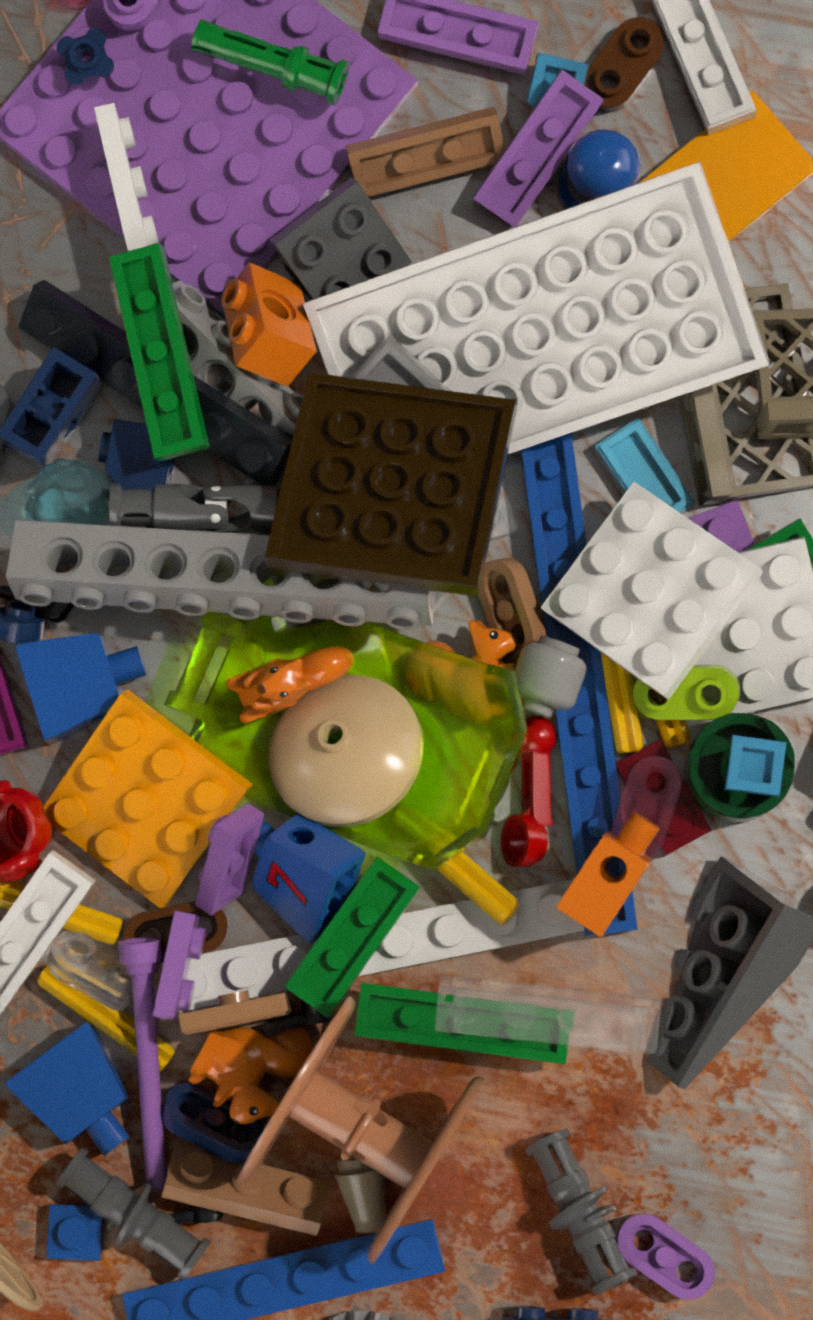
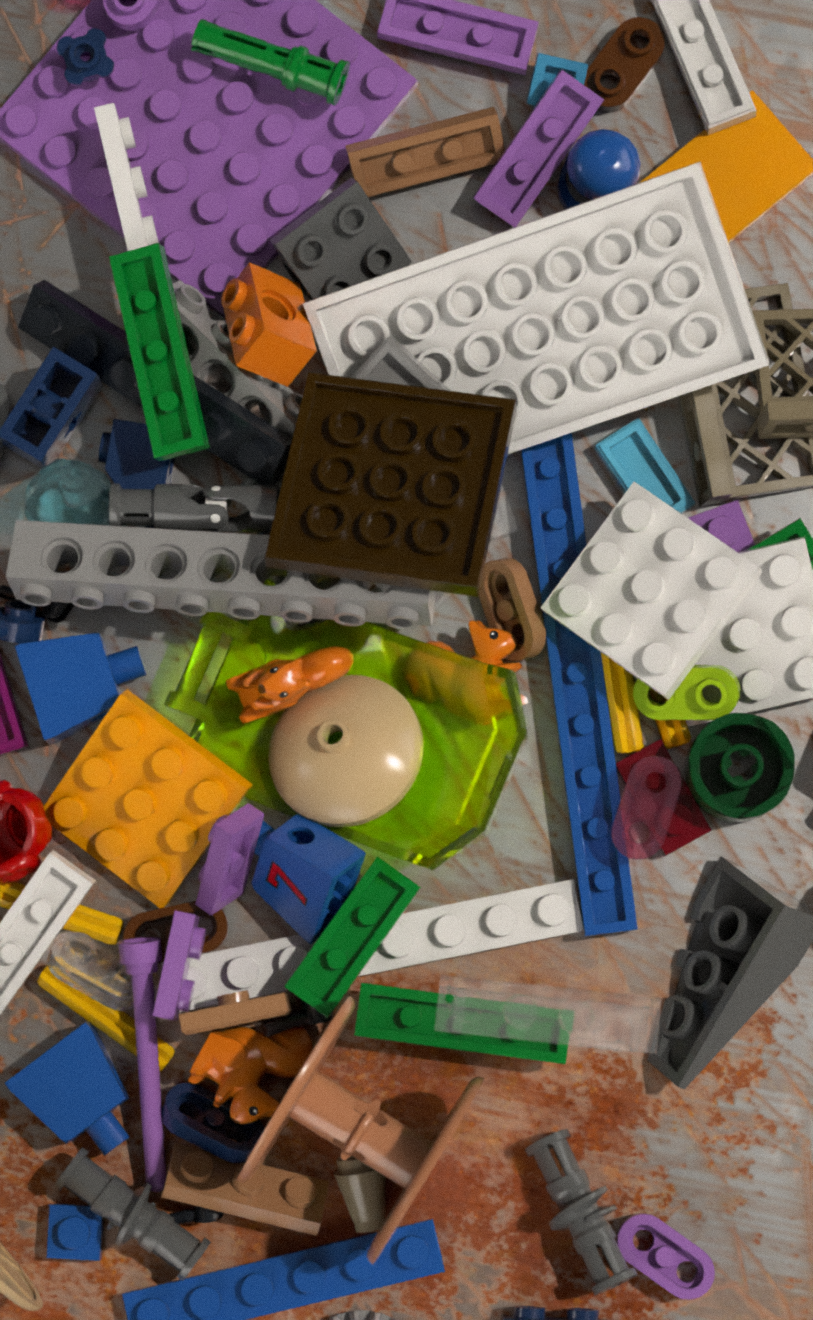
(480, 888): yellow axle -> none
(524, 834): red piece -> none
(549, 676): light grey head -> none
(595, 893): orange torso -> none
(755, 766): dark azure plate -> none

